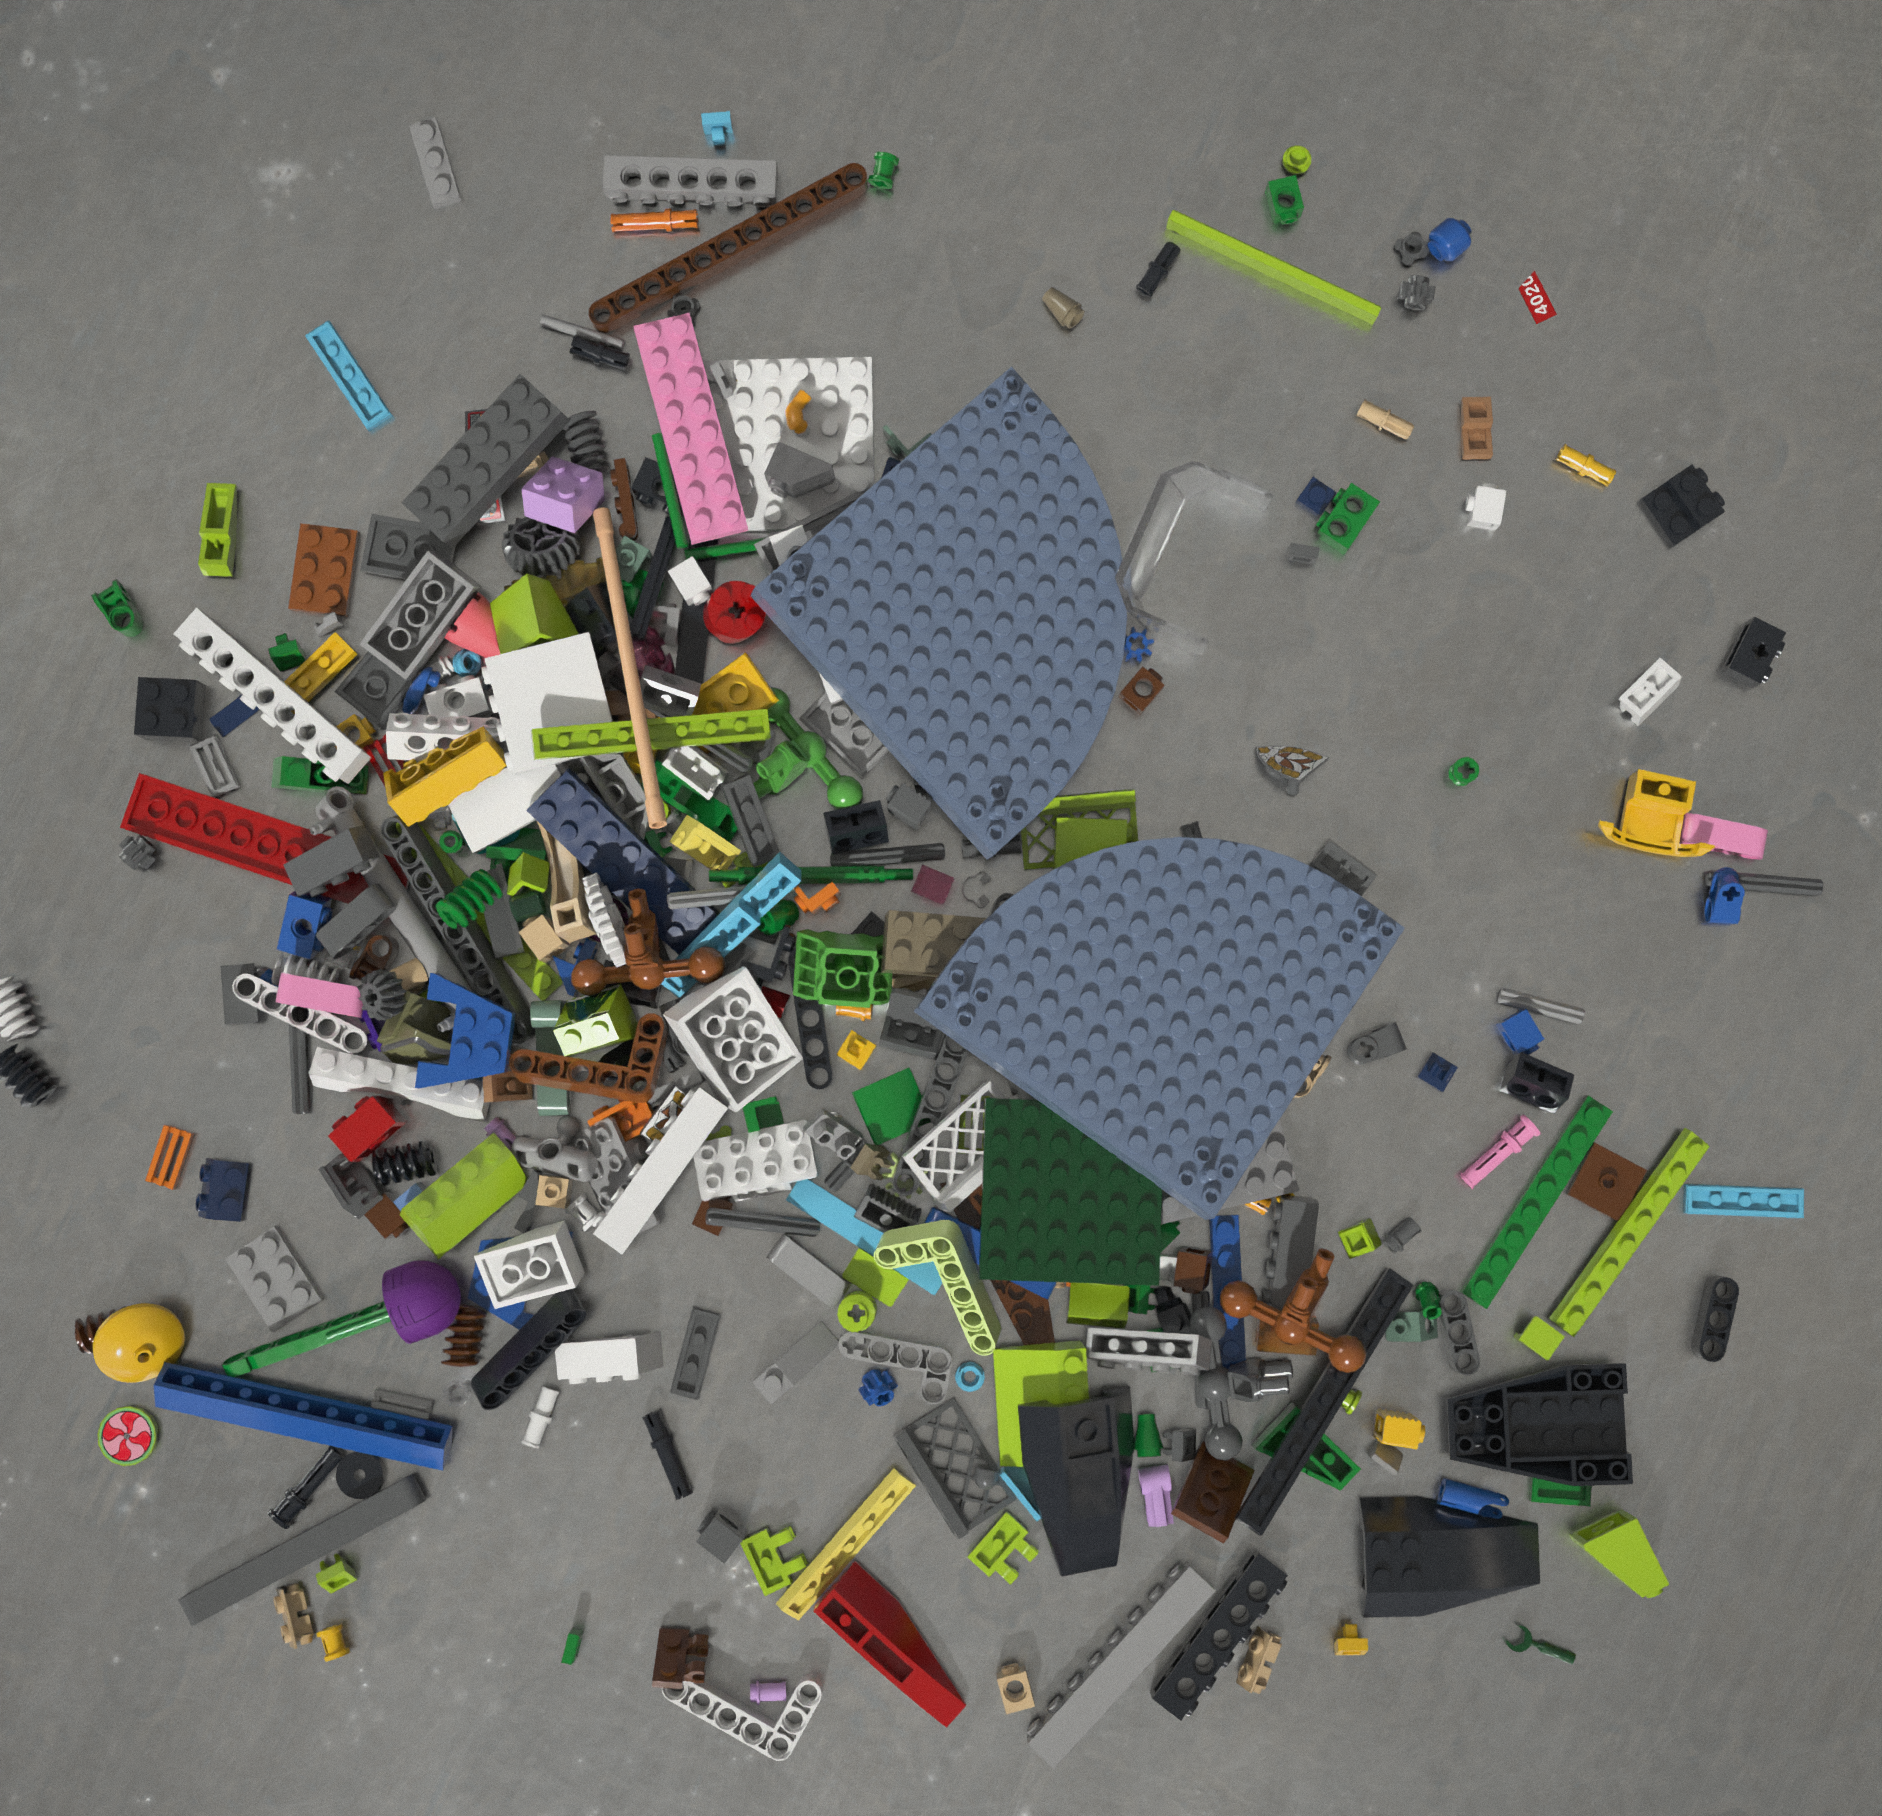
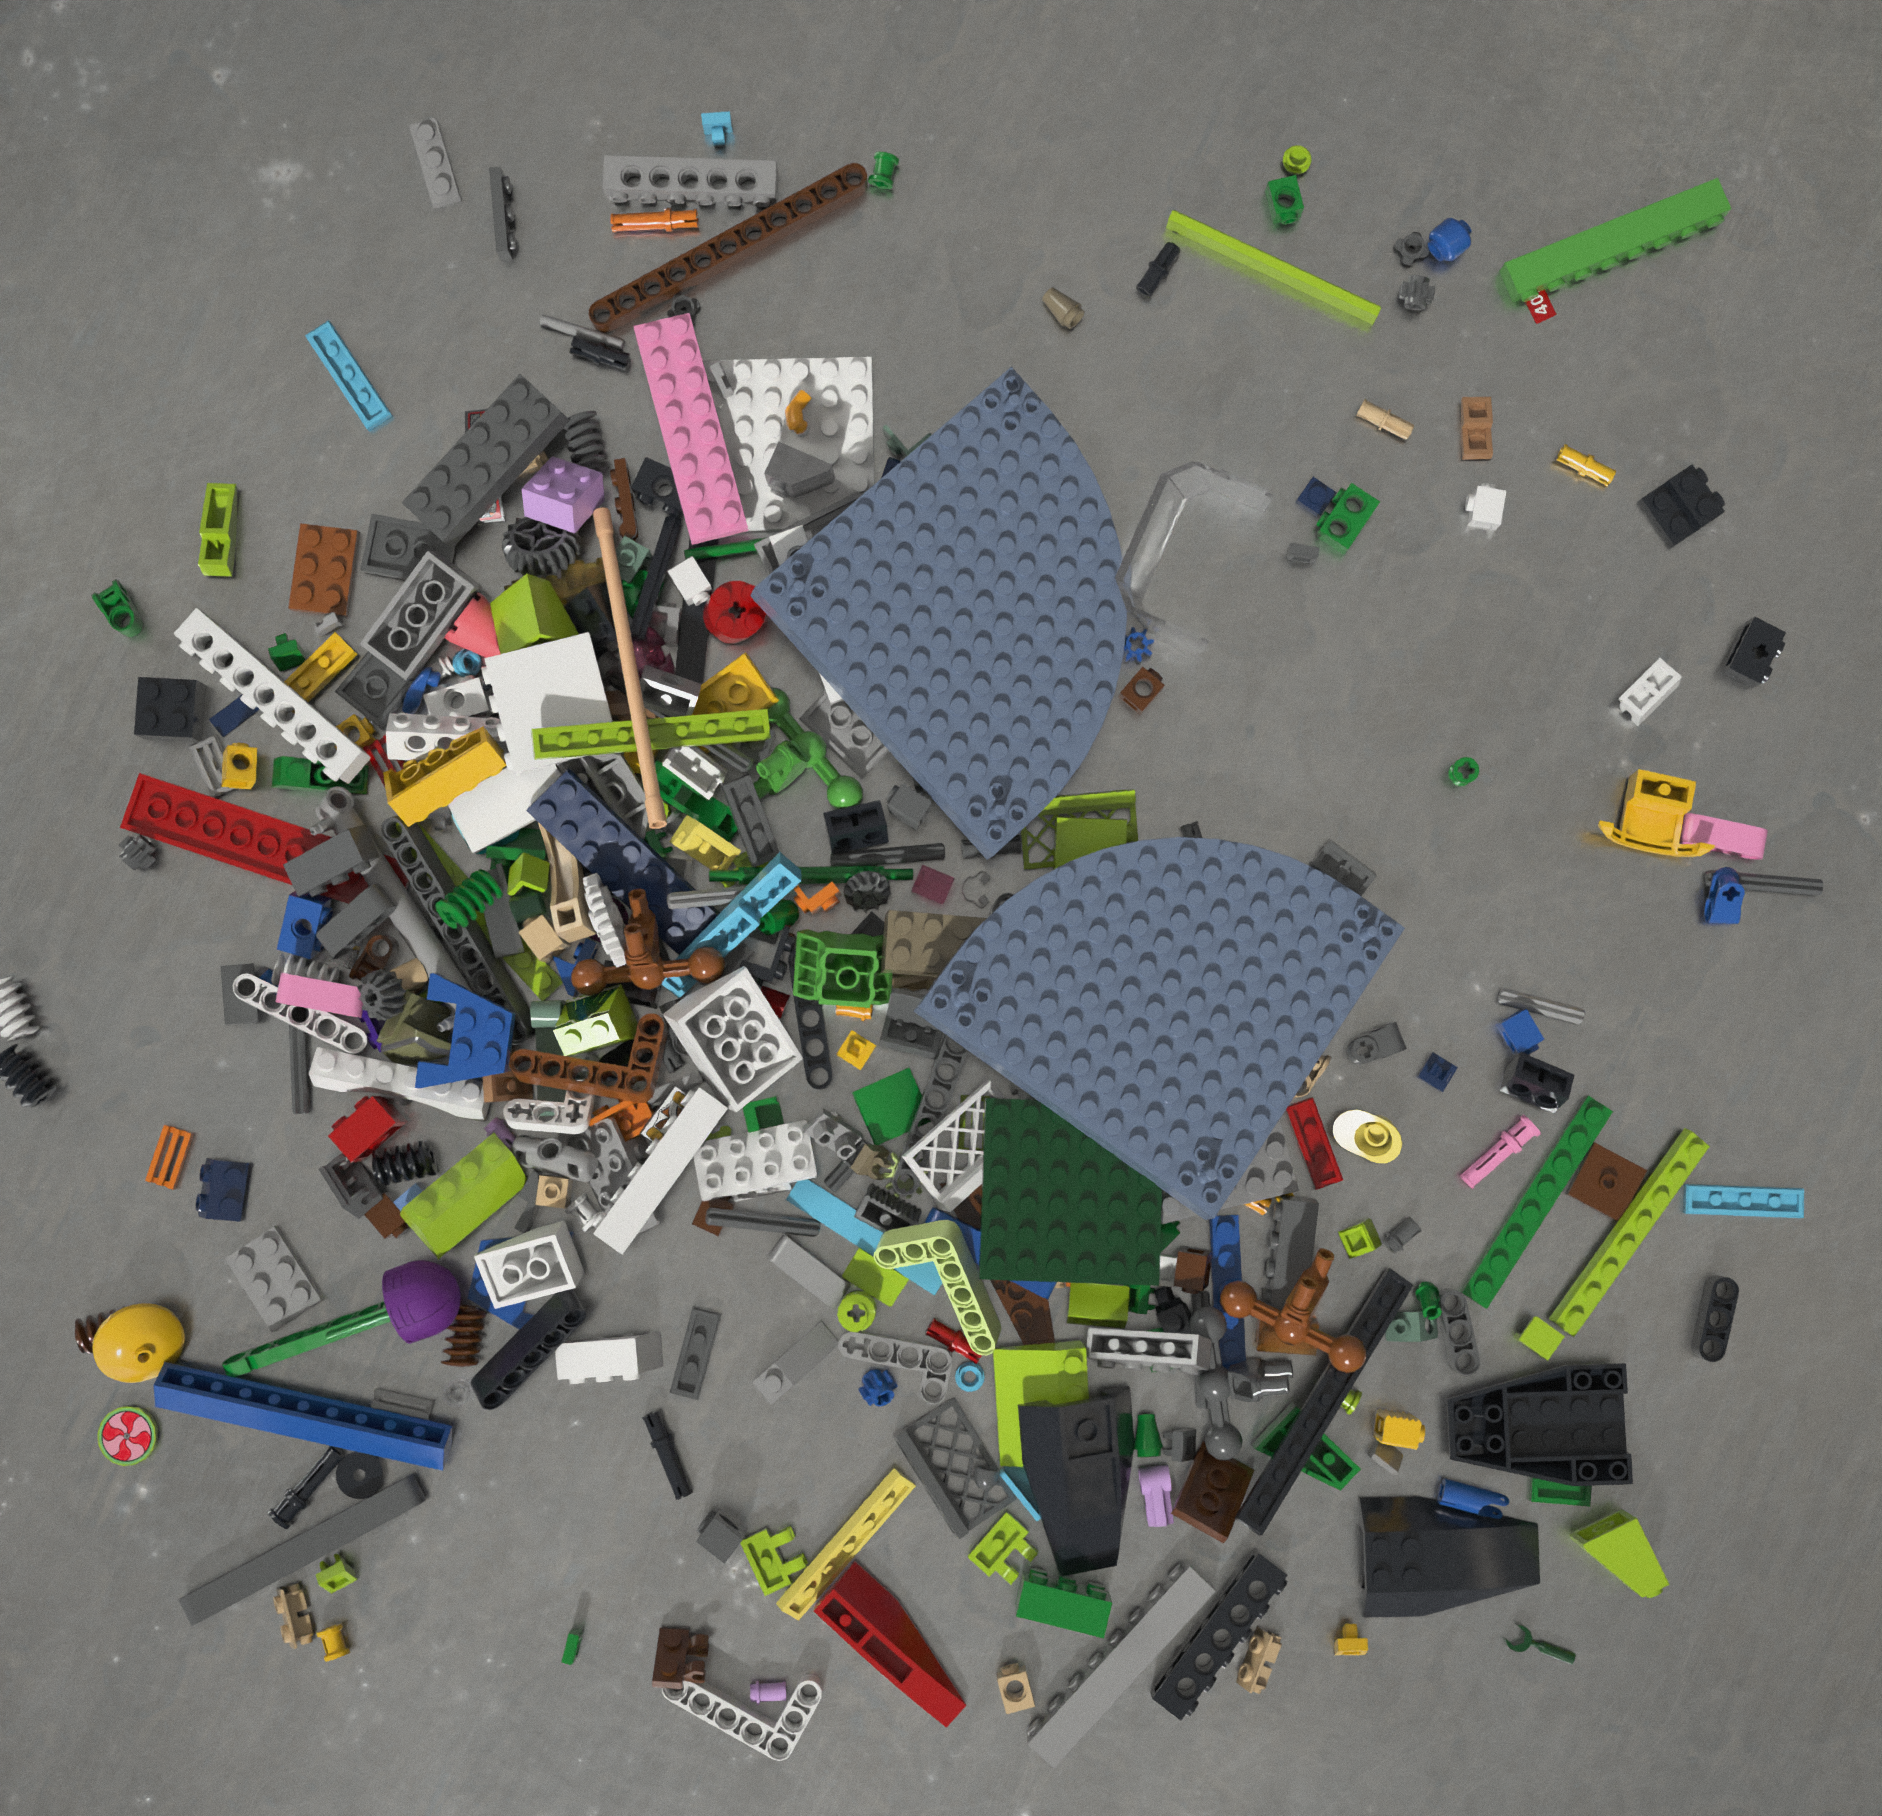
(234, 777): none -> yellow brick
(450, 835): green pin -> none
(502, 213): none -> dark grey plate
(540, 1417): white pin -> none
(563, 1111): none -> white beam
(669, 490): green bar -> none
(864, 882): none -> dark grey gear
(952, 1339): none -> red pin
(1063, 1602): none -> green brick
(1290, 763): shield -> none
(1314, 1143): none -> red tile
(1368, 1135): none -> light yellow piece
(1615, 240): none -> bright green brick

